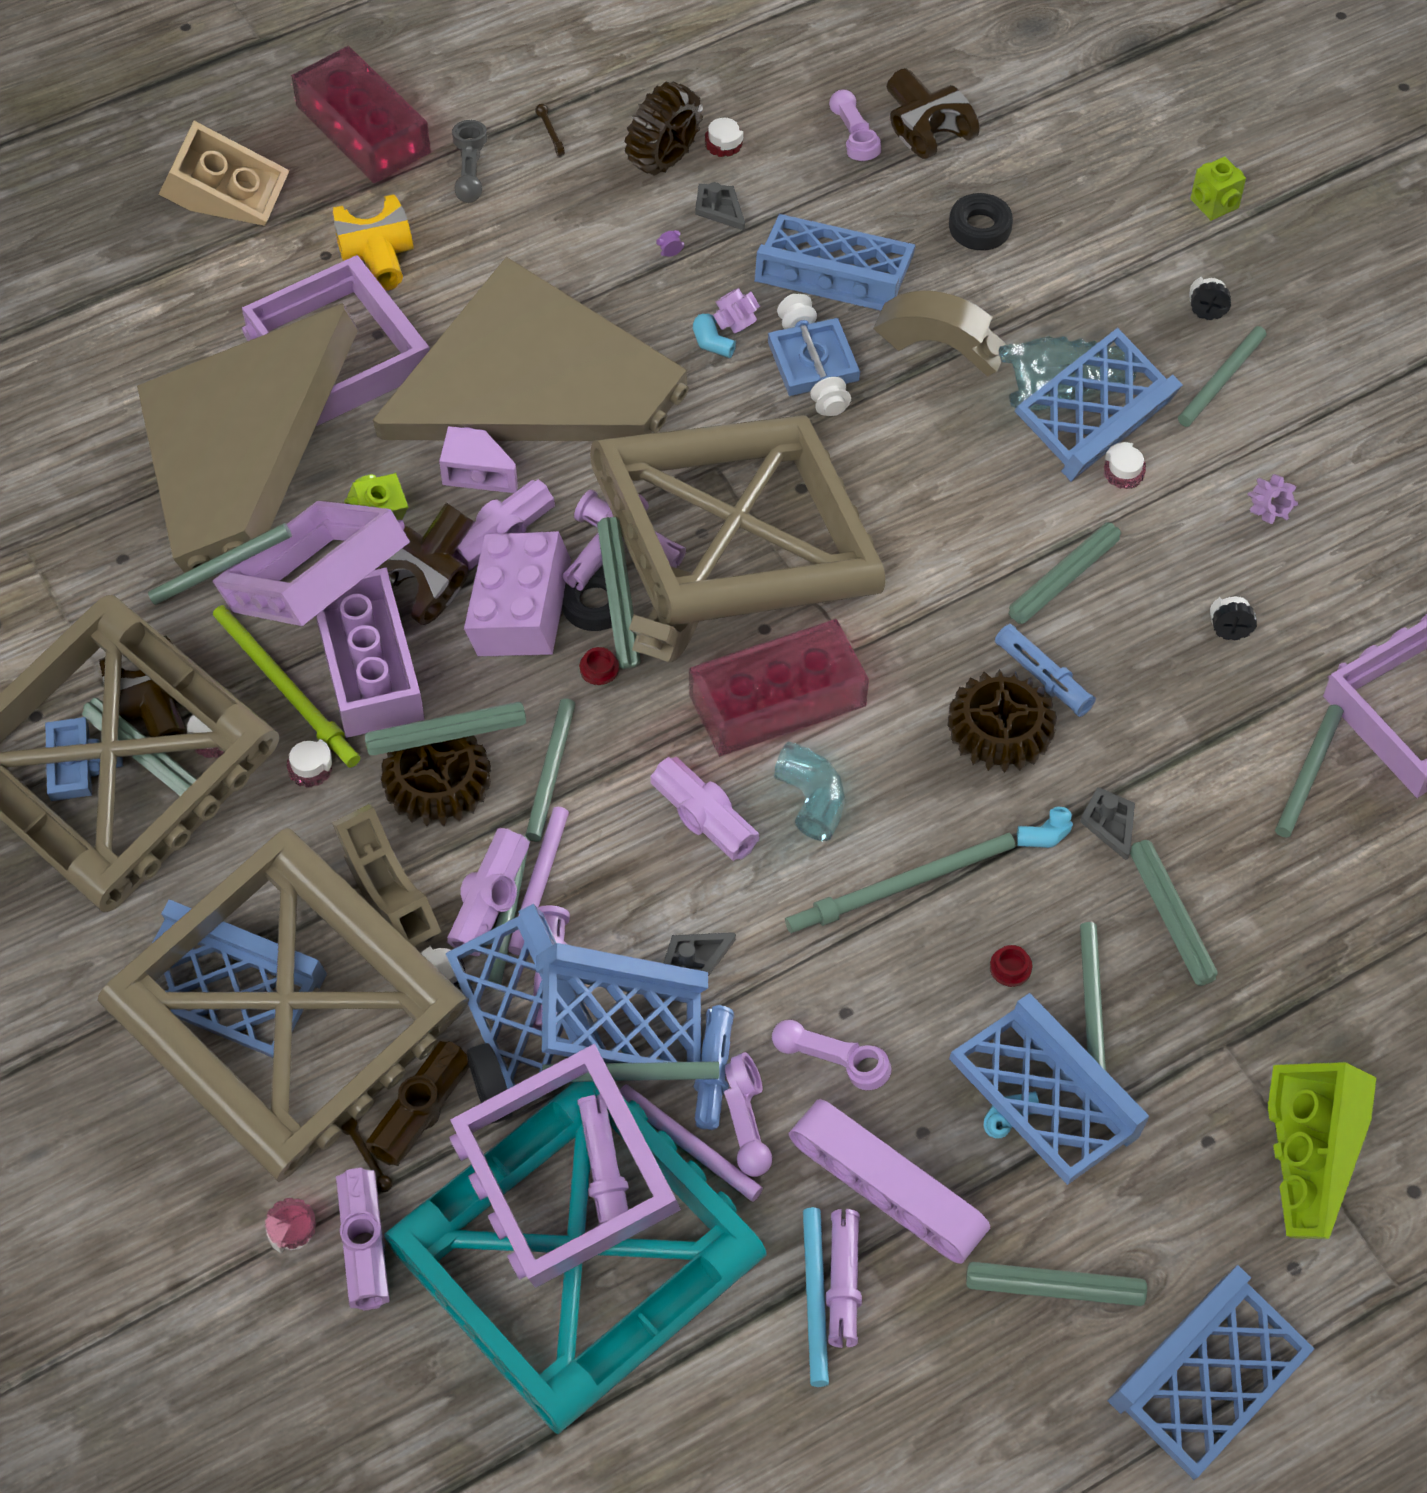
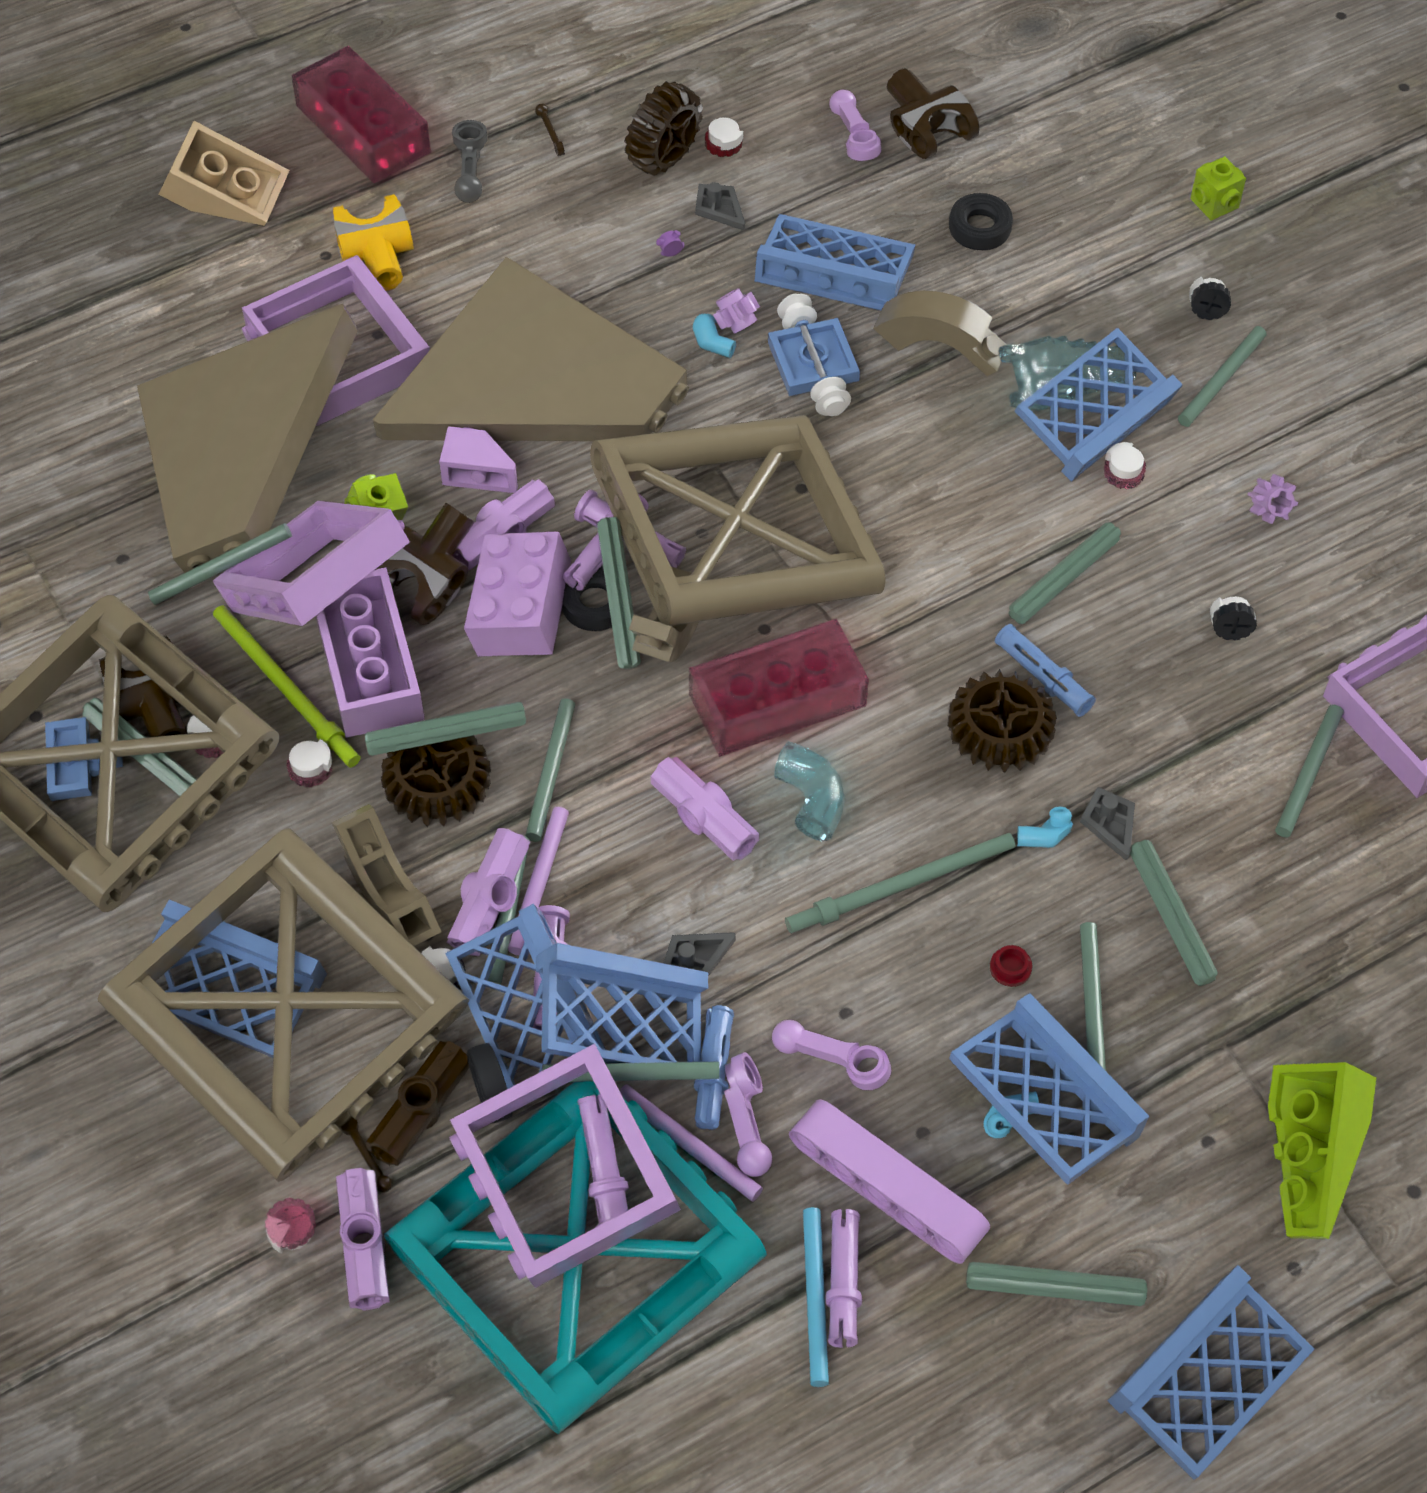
(599, 666): dark red plate -> none

